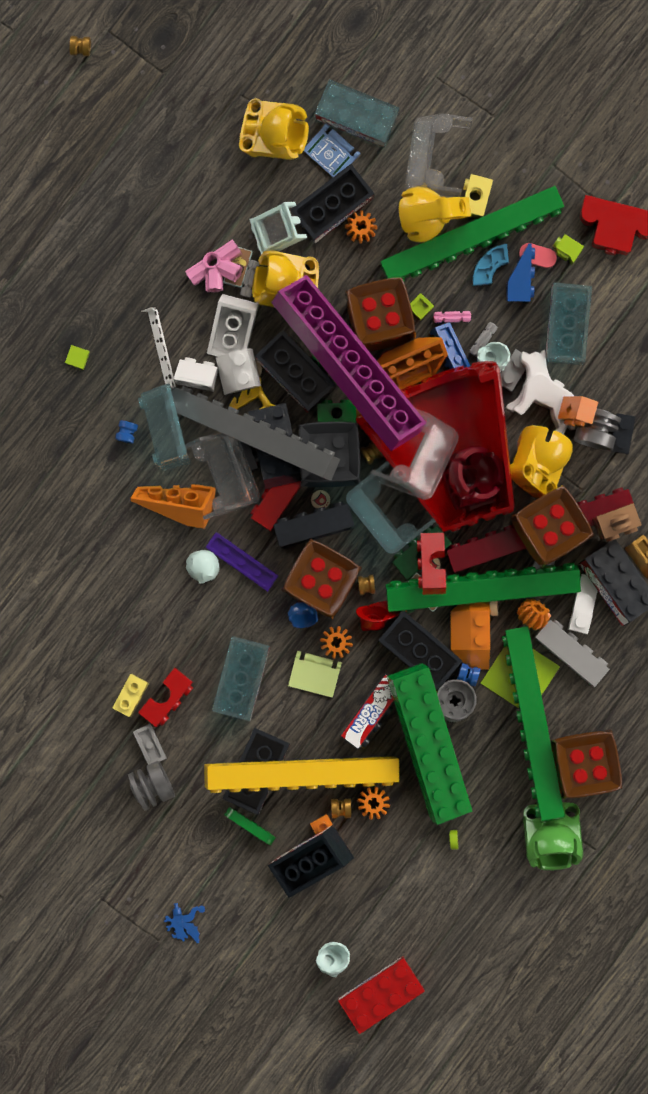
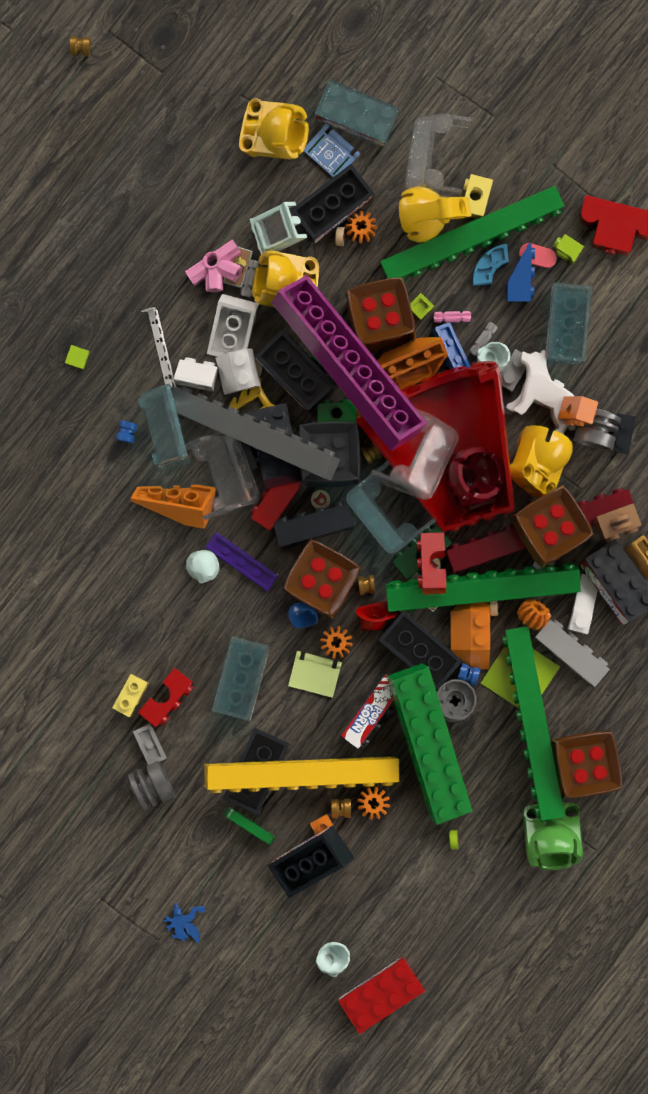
(340, 236): none -> tan tile

